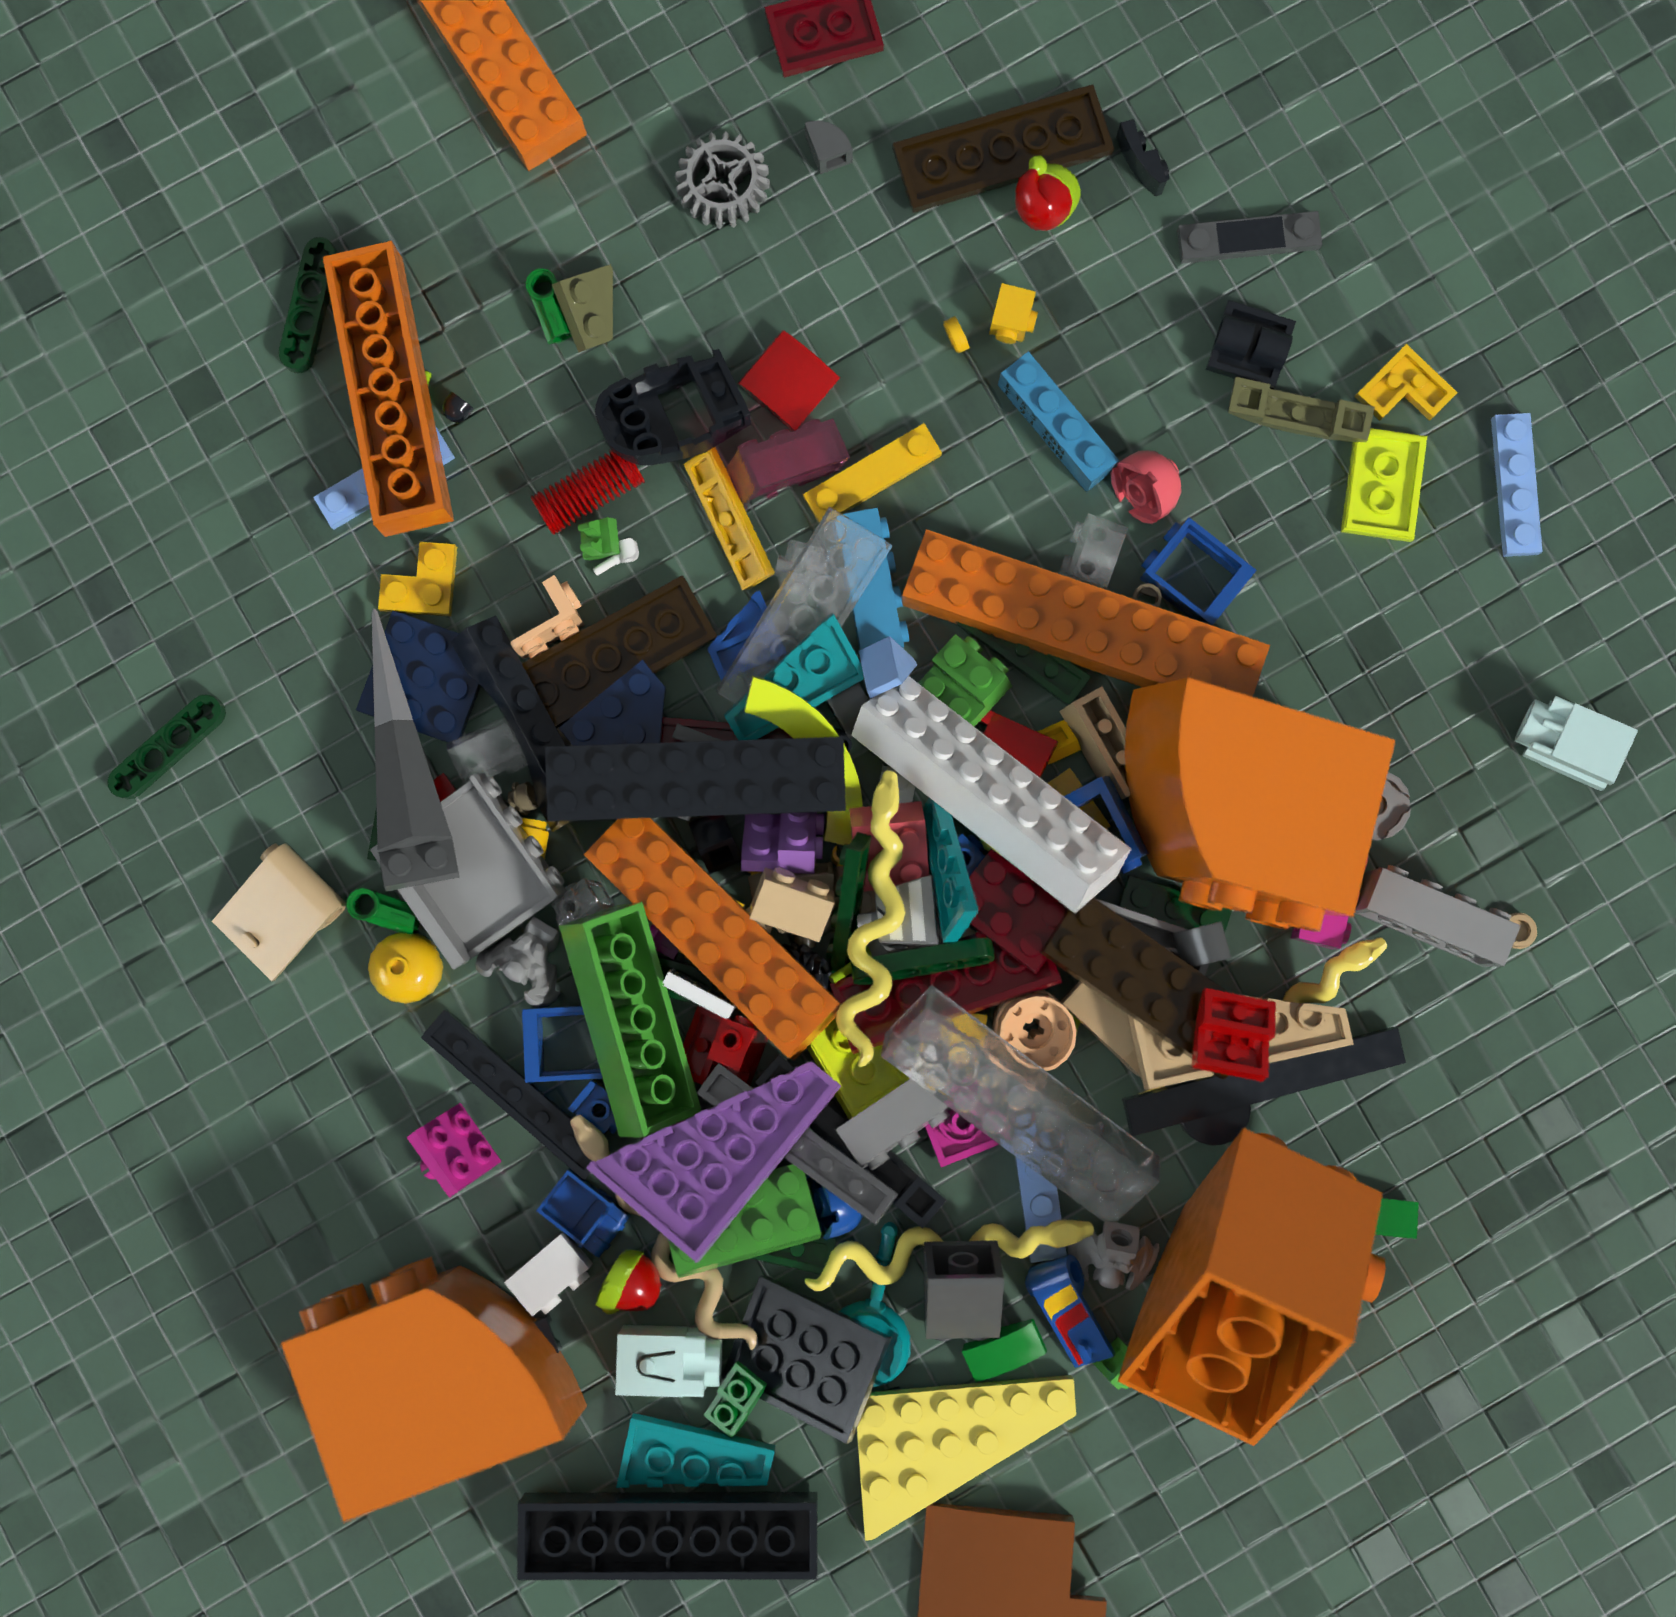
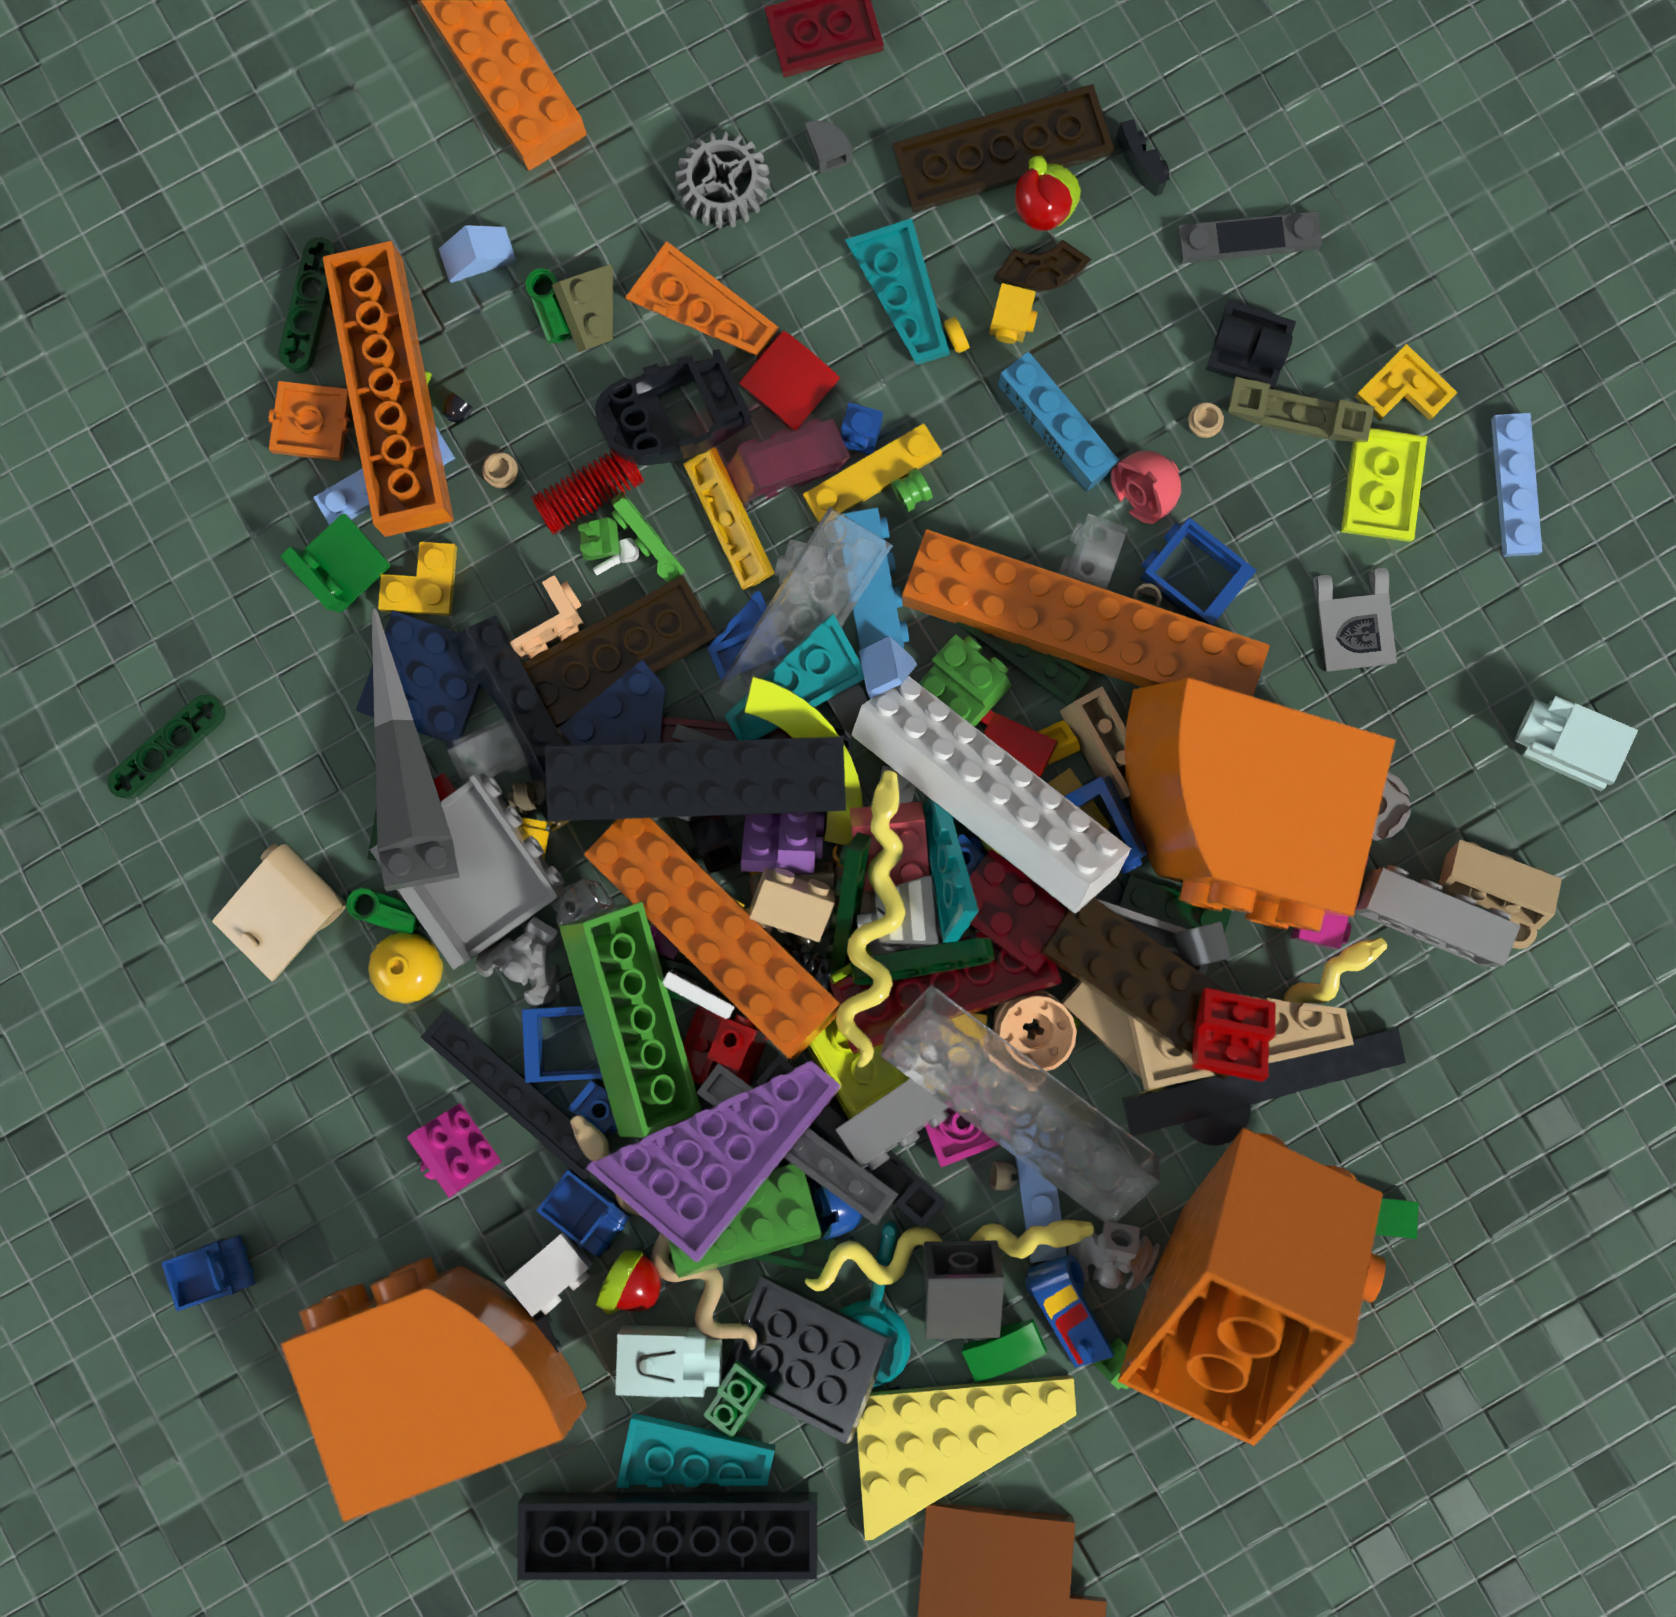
(208, 1272): none -> blue piece
(309, 421): none -> orange plate
(338, 564): none -> green bracket
(476, 251): none -> light blue slope
(500, 470): none -> tan plate
(648, 540): none -> bright green hinge
(696, 299): none -> orange wing
(861, 428): none -> blue brick
(900, 279): none -> teal wing
(911, 489): none -> bright green wheel
(1001, 1175): none -> dark tan hinge
(1043, 270): none -> dark brown tile
(1205, 420): none -> tan plate
(1358, 628): none -> light grey flag
(1500, 883): none -> tan brick

